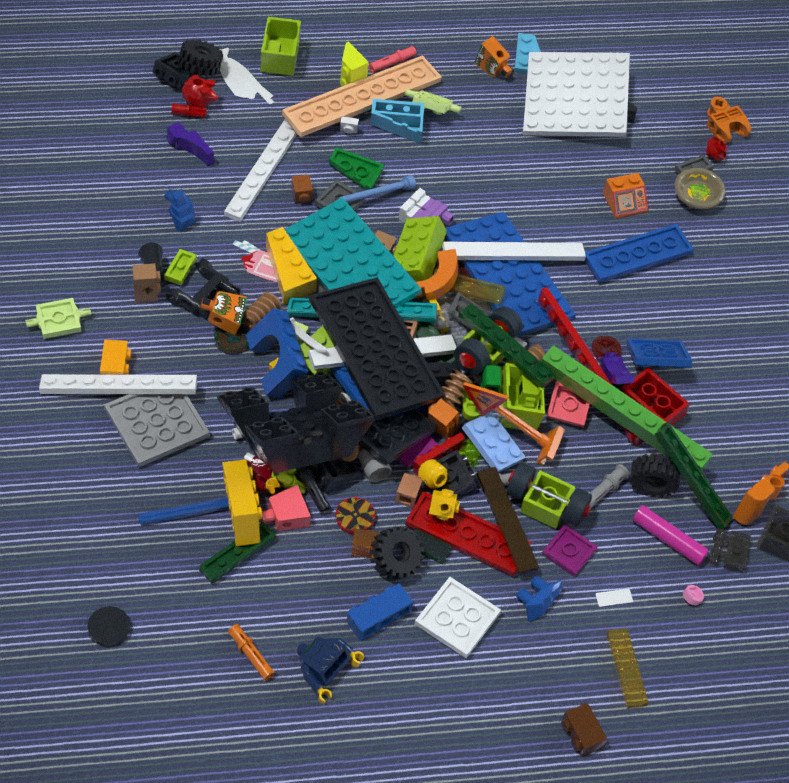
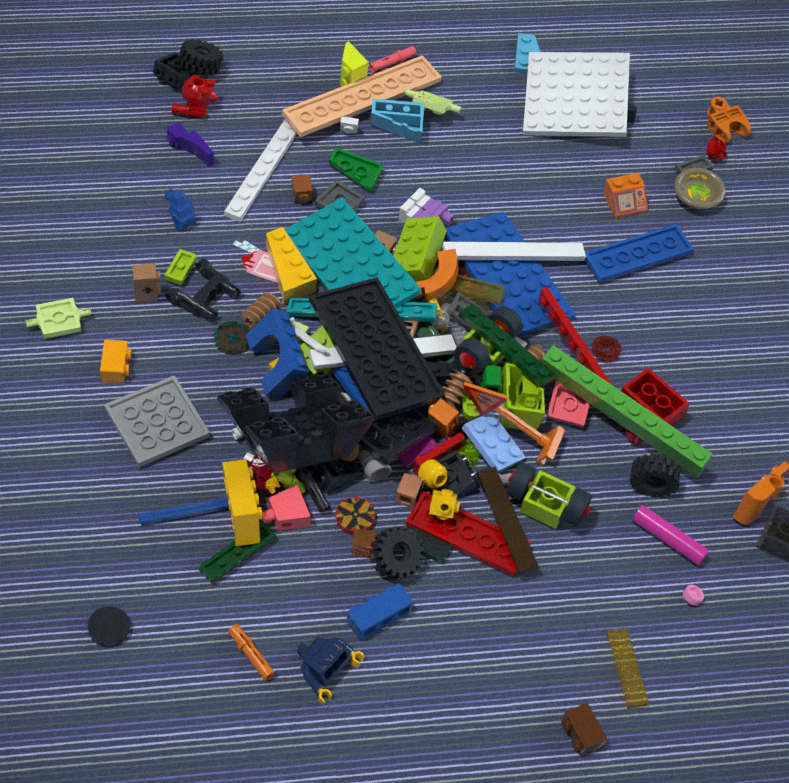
(118, 384): white plate -> none
(150, 254): black piece -> none
(225, 310): torso -> none
(241, 80): white sticker -> none
(280, 46): lime piece -> none
(407, 183): medium blue piece -> none
(457, 617): white plate -> none
(493, 58): orange torso -> none
(538, 604): blue connector -> none
(569, 550): magenta tile -> none
(610, 482): light grey pin -> none
(614, 597): white sticker -> none
(615, 369): dark purple slope -> none
(659, 353): blue plate -> none
(693, 475): dark green plate -> none
(736, 552): clear smoke plate -> none

